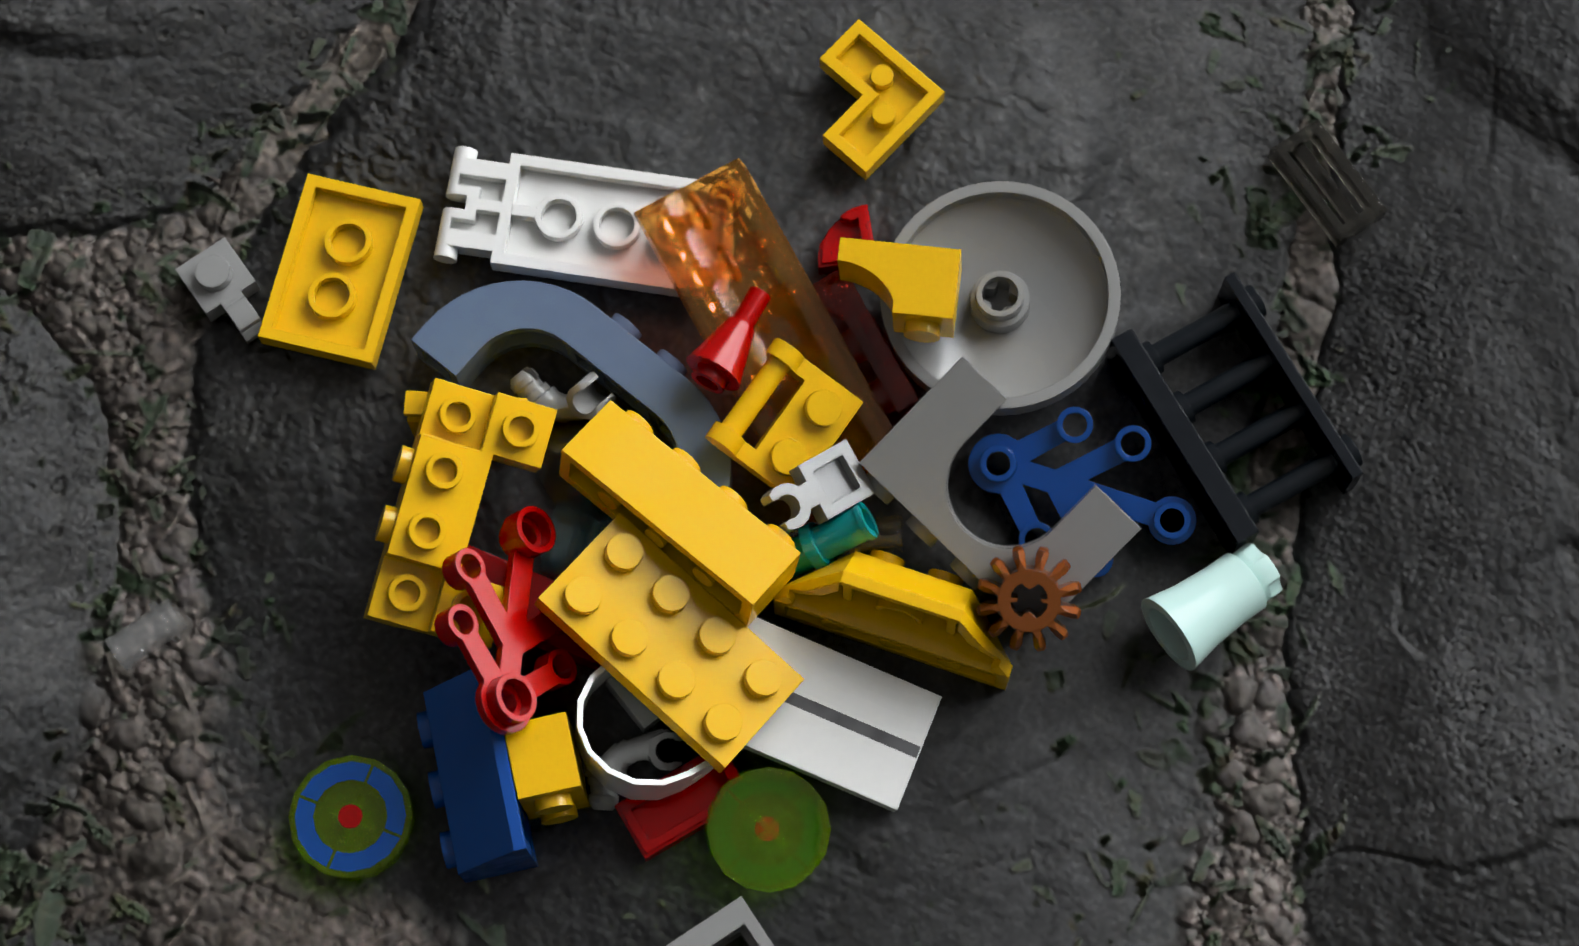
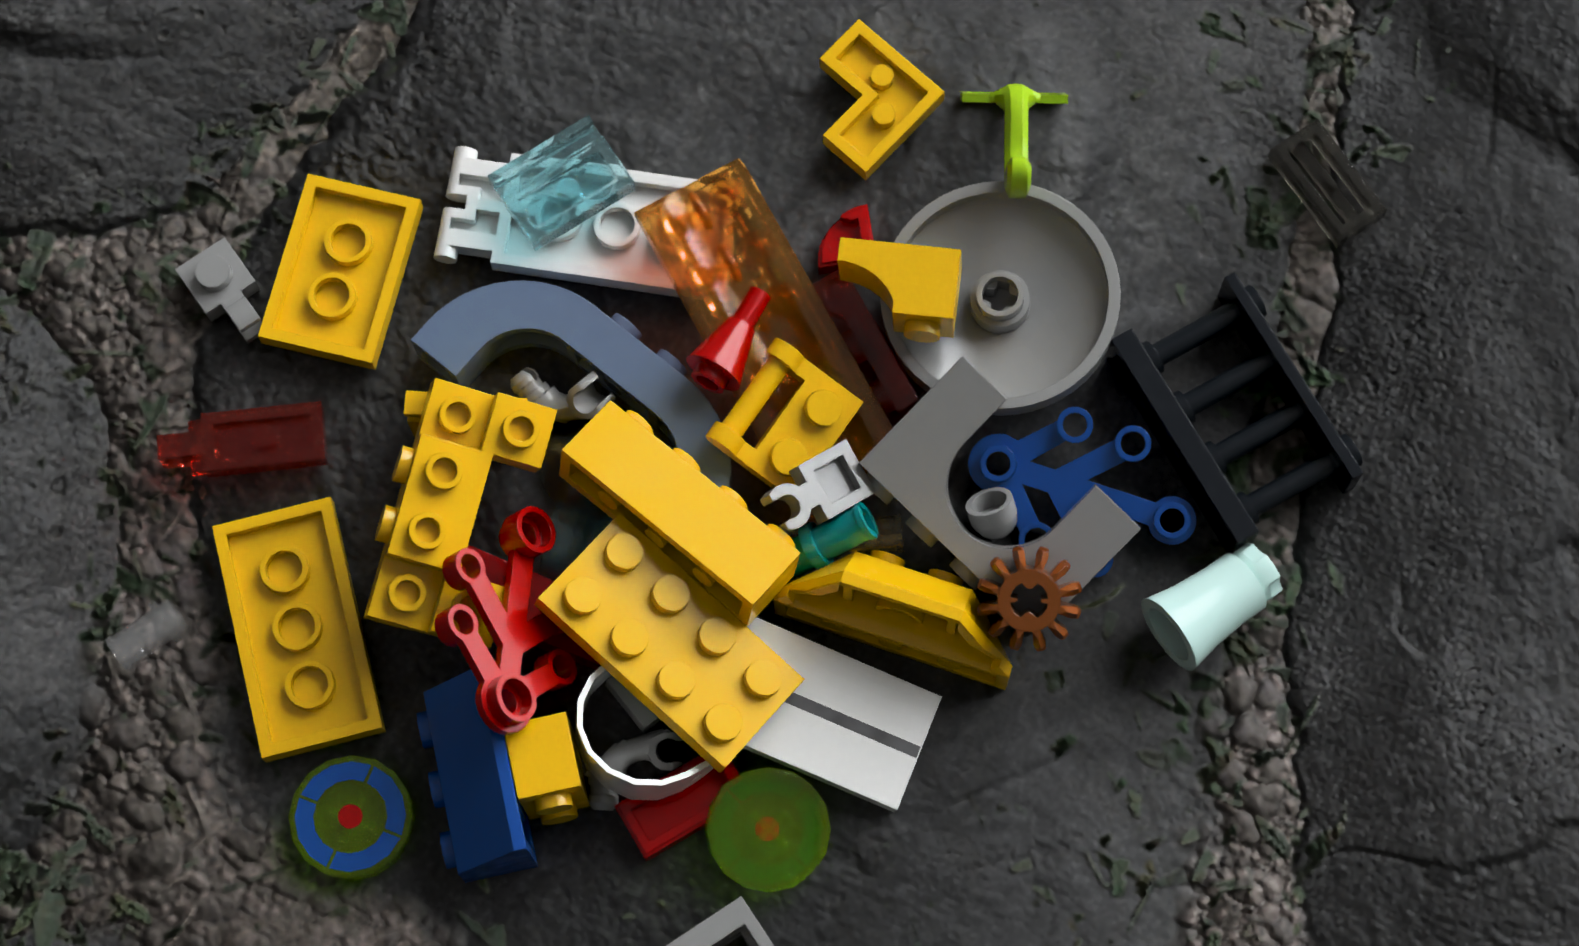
(249, 441): none -> clear red hinge
(298, 629): none -> yellow plate
(561, 182): none -> clear light blue plate
(992, 512): none -> light grey hinge
(1015, 102): none -> lime piece

